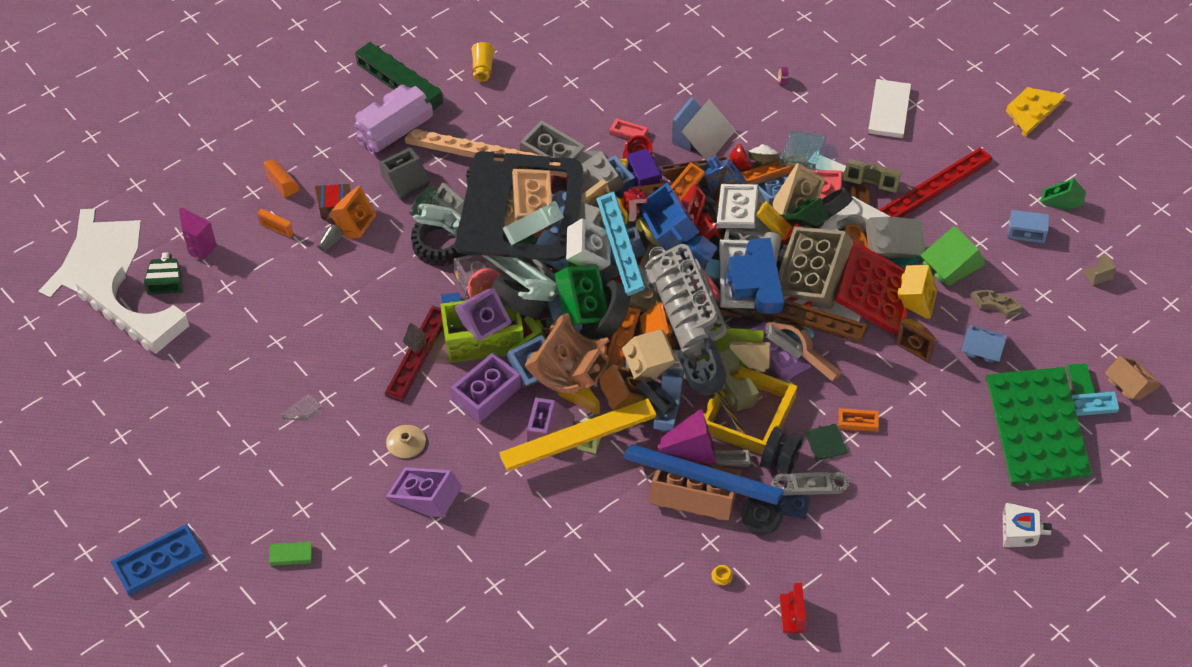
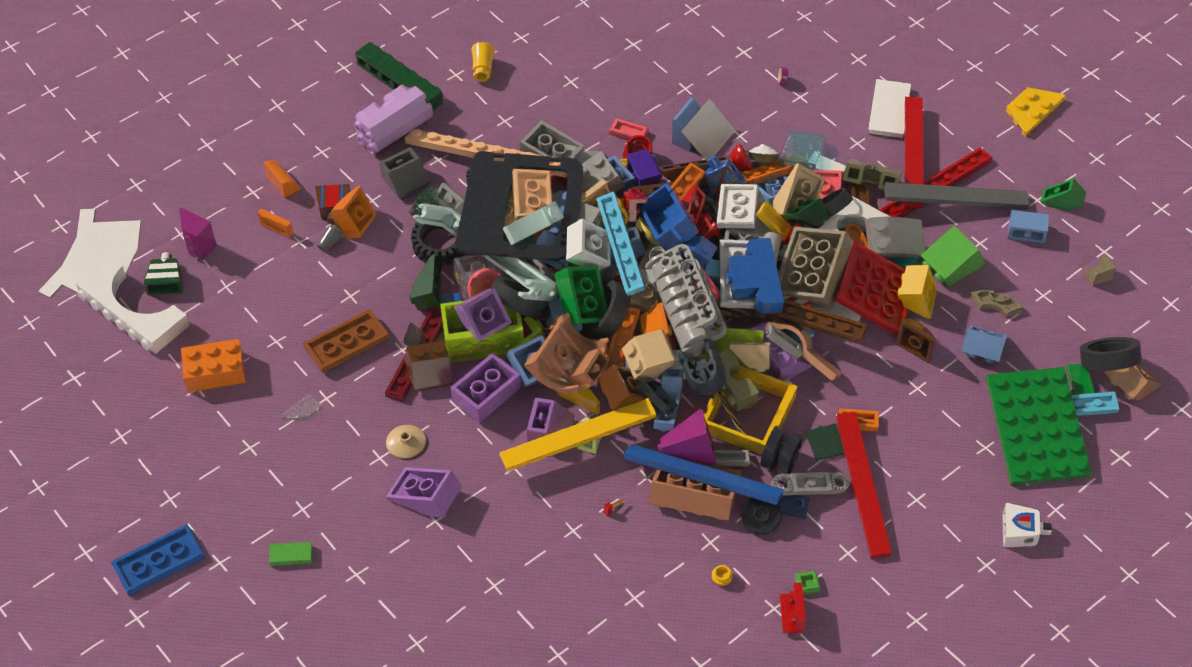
(213, 365): none -> orange brick
(346, 340): none -> dark orange plate
(427, 285): none -> dark green slope
(428, 365): none -> reddish brown slope
(608, 507): none -> red piece
(809, 582): none -> bright green tile
(863, 485): none -> red tile
(913, 144): none -> red tile
(956, 195): none -> dark grey tile
(1110, 354): none -> black tyre

